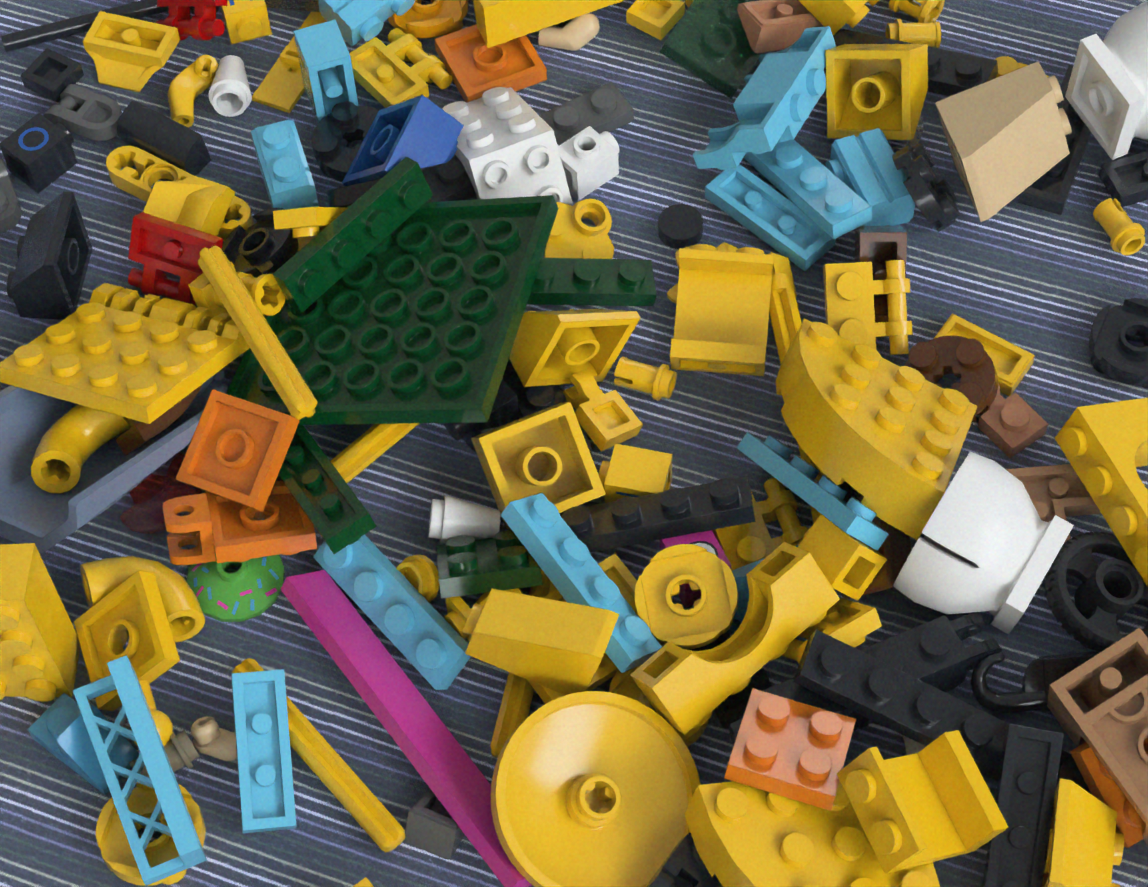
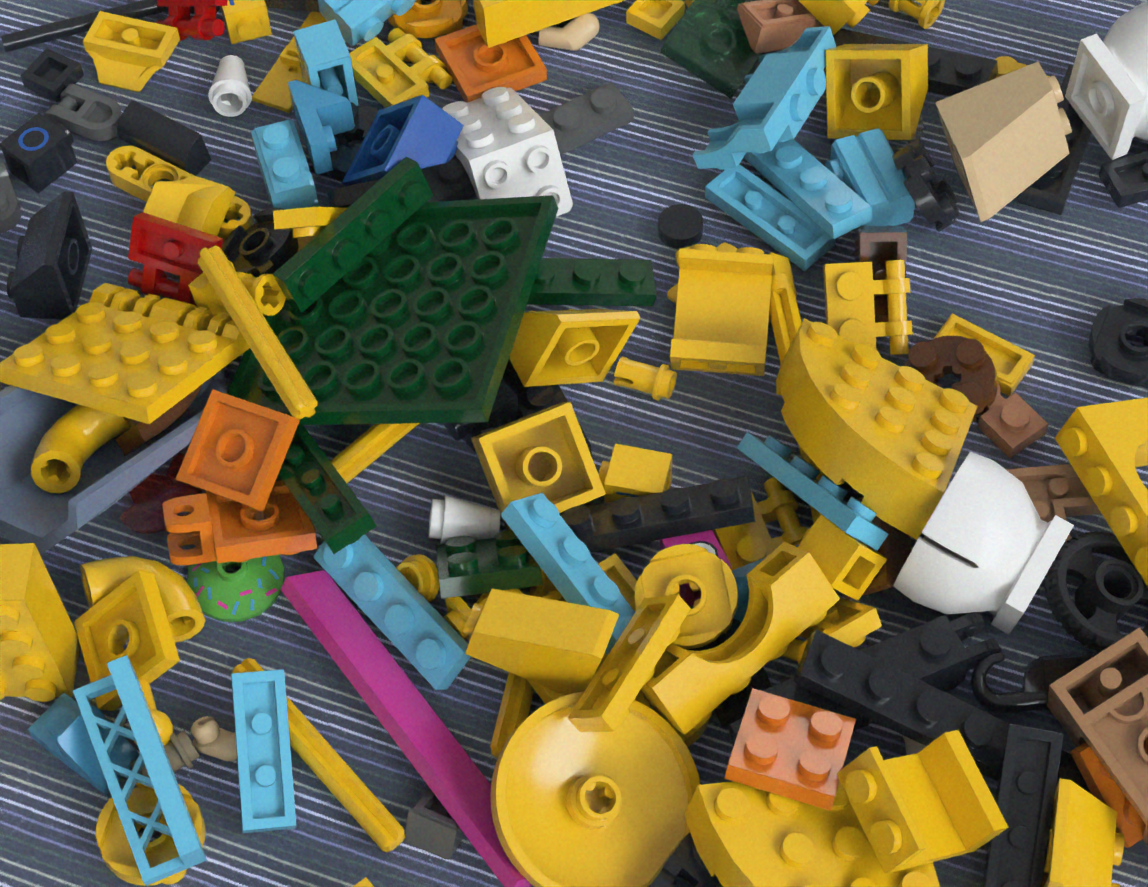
(188, 86): yellow arm -> none
(319, 119): none -> dark azure slope
(576, 240): yellow plate -> none
(589, 161): white brick -> none
(601, 415): yellow plate -> none
(629, 664): none -> yellow plate
(915, 32): yellow pin -> none
(1124, 234): yellow pin -> none

